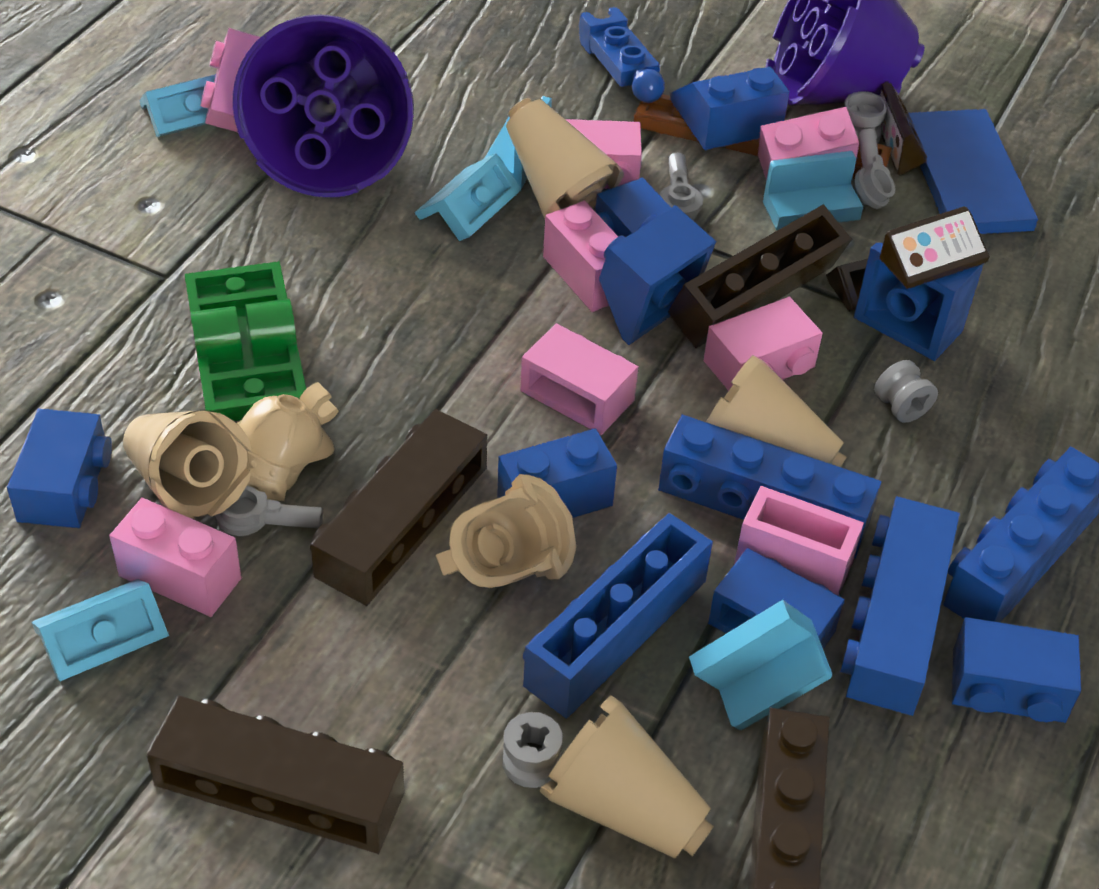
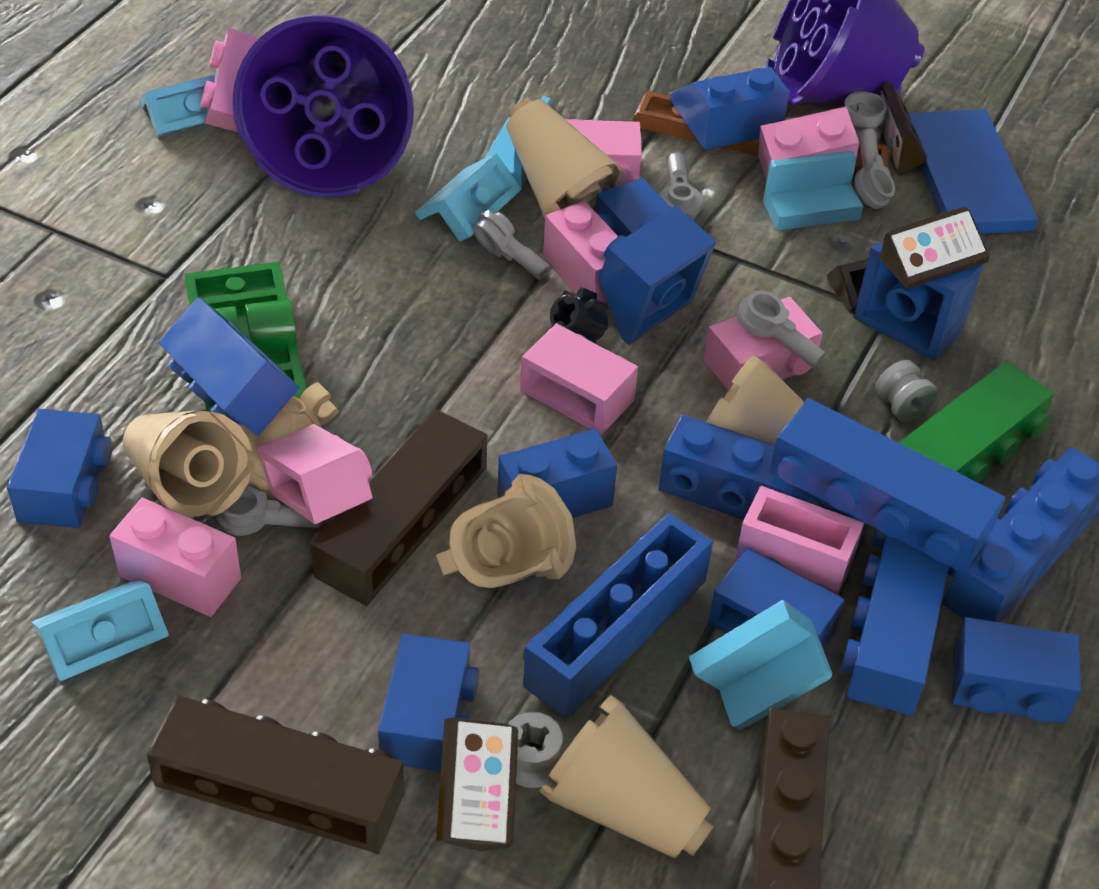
(226, 368): none -> brick
(316, 473): none -> bright pink piece
(425, 688): none -> blue piece
(477, 784): none -> slope
(496, 236): none -> light grey plate
(581, 314): none -> black gear
(622, 54): blue plate -> none
(760, 273): dark brown brick -> none
(766, 316): none -> light grey plate
(886, 485): none -> blue brick
(985, 423): none -> green brick

